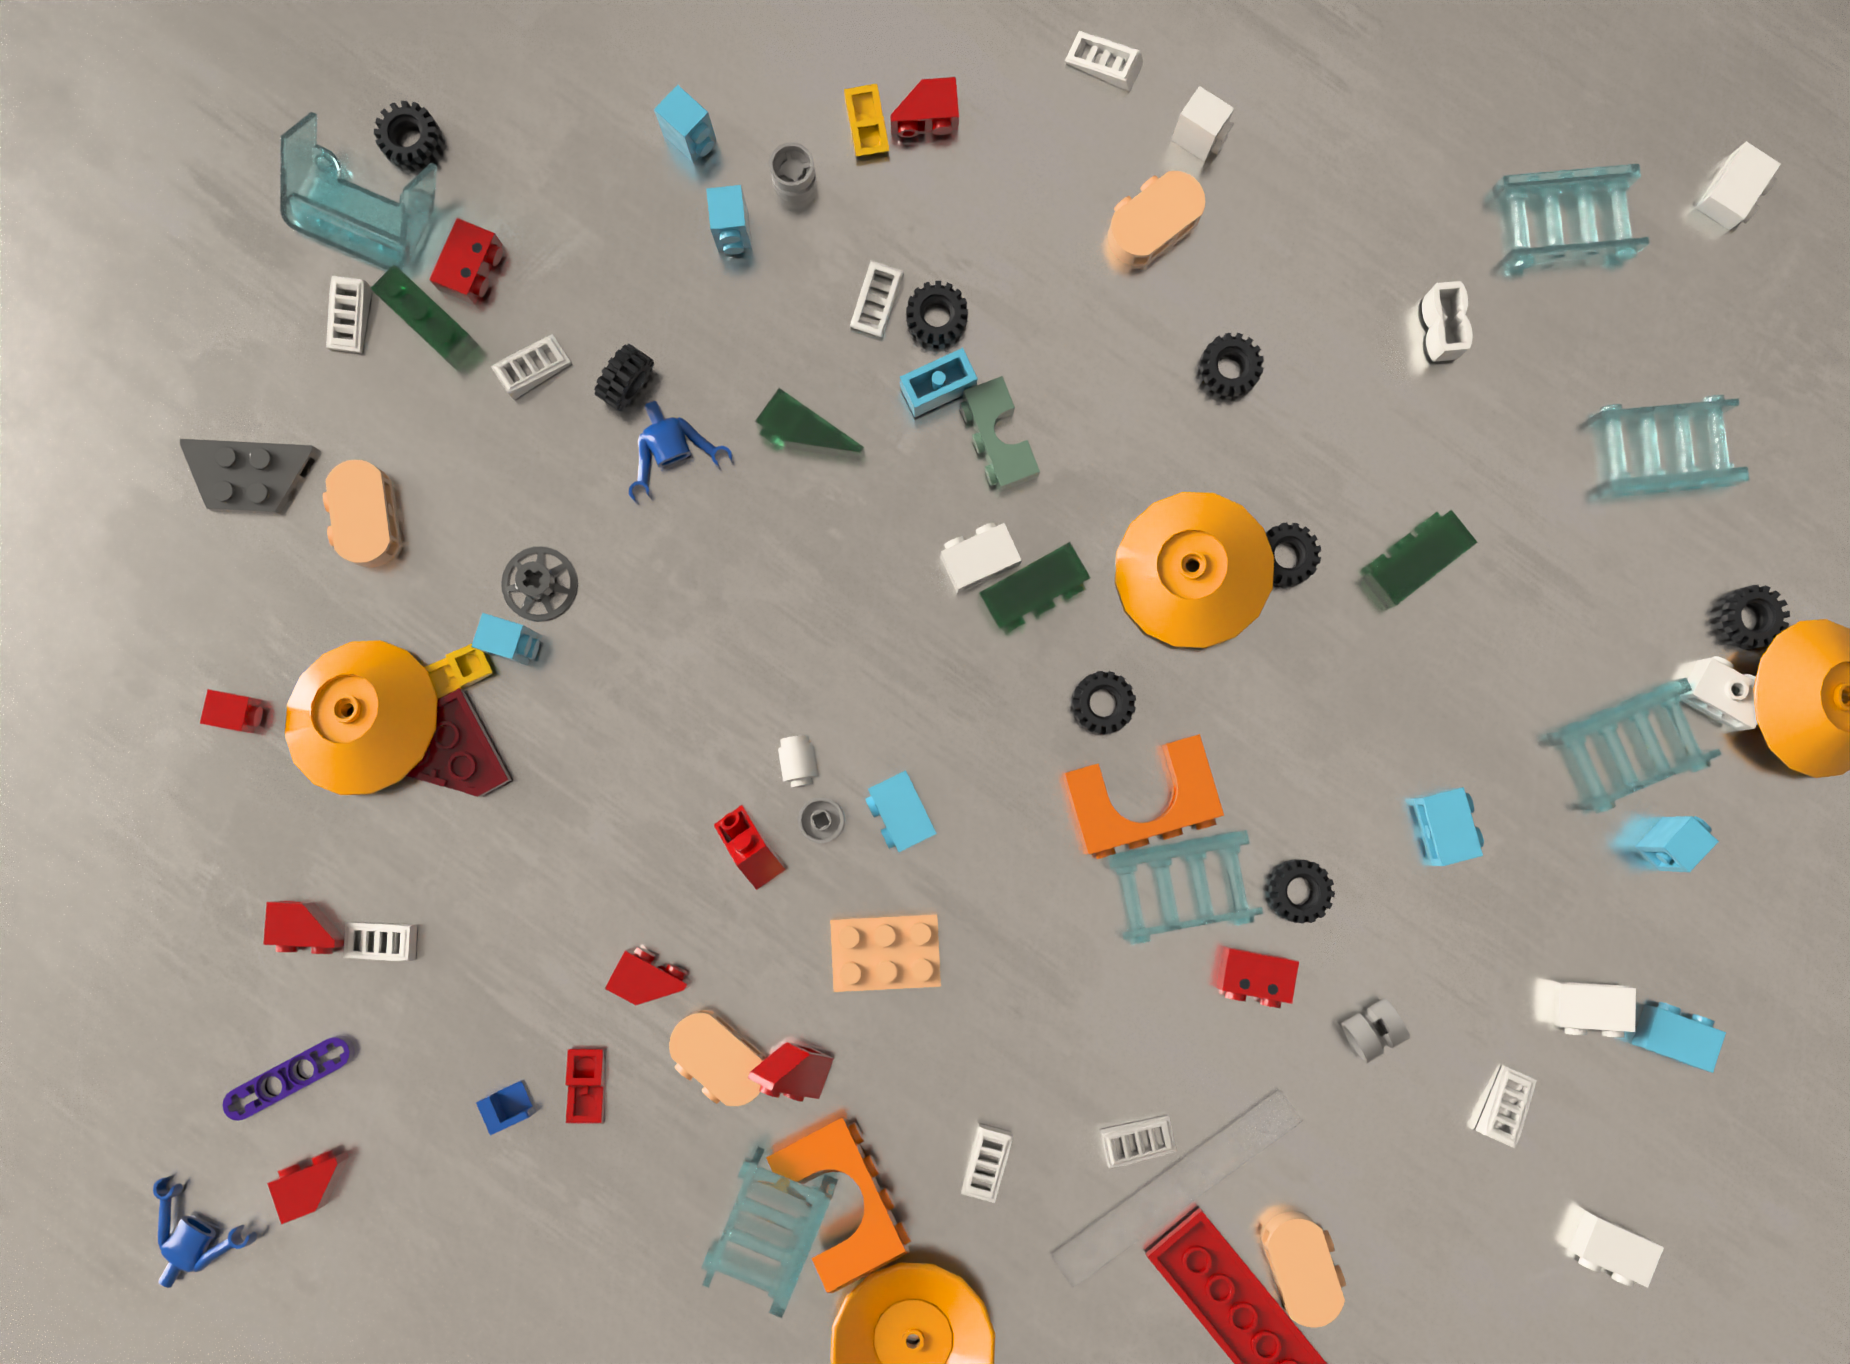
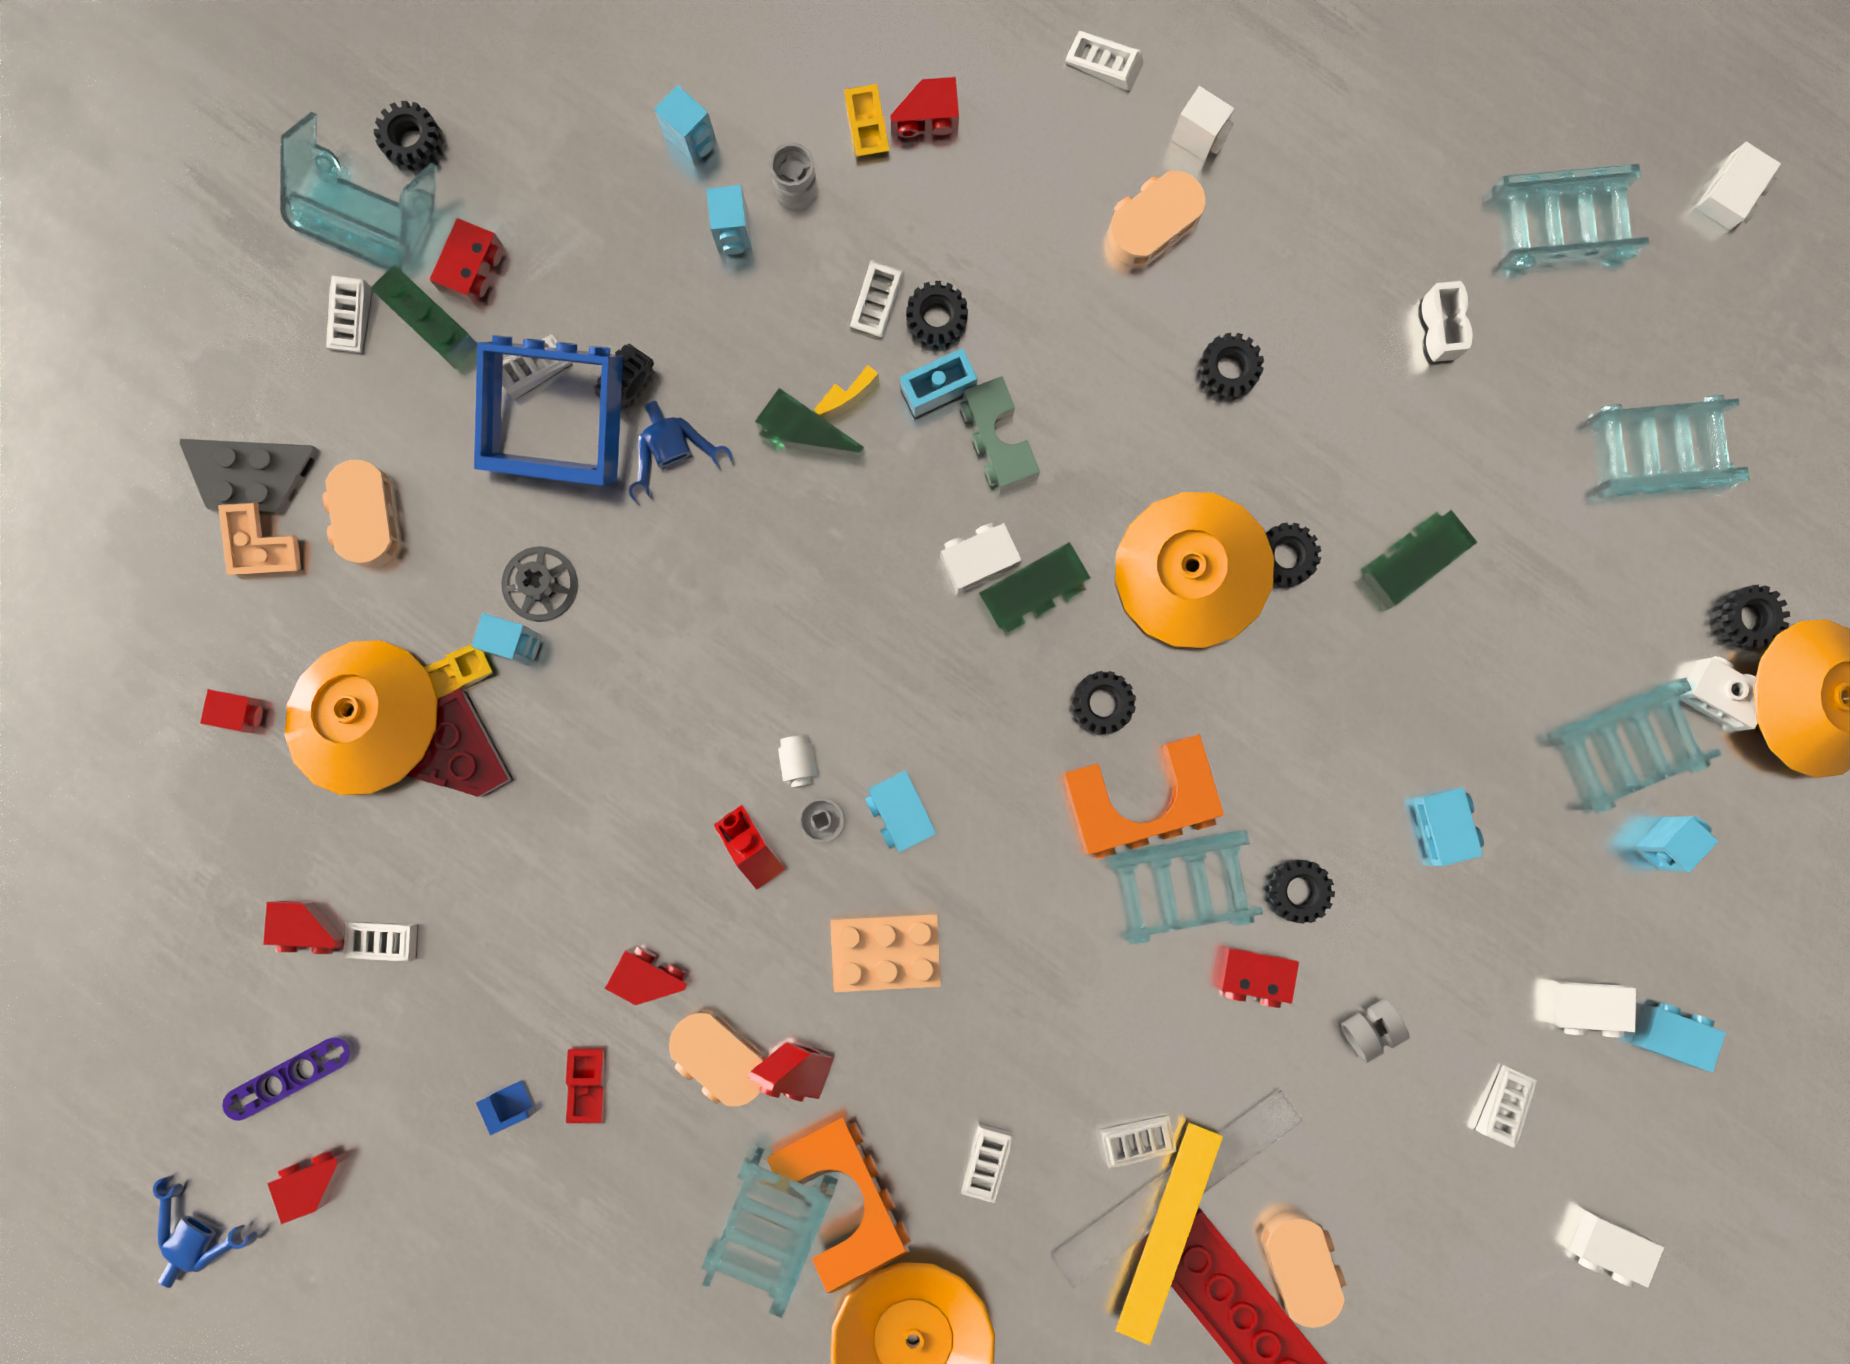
(247, 549): none -> light nougat plate
(489, 404): none -> blue window
(839, 401): none -> yellow slope
(1168, 1234): none -> yellow tile

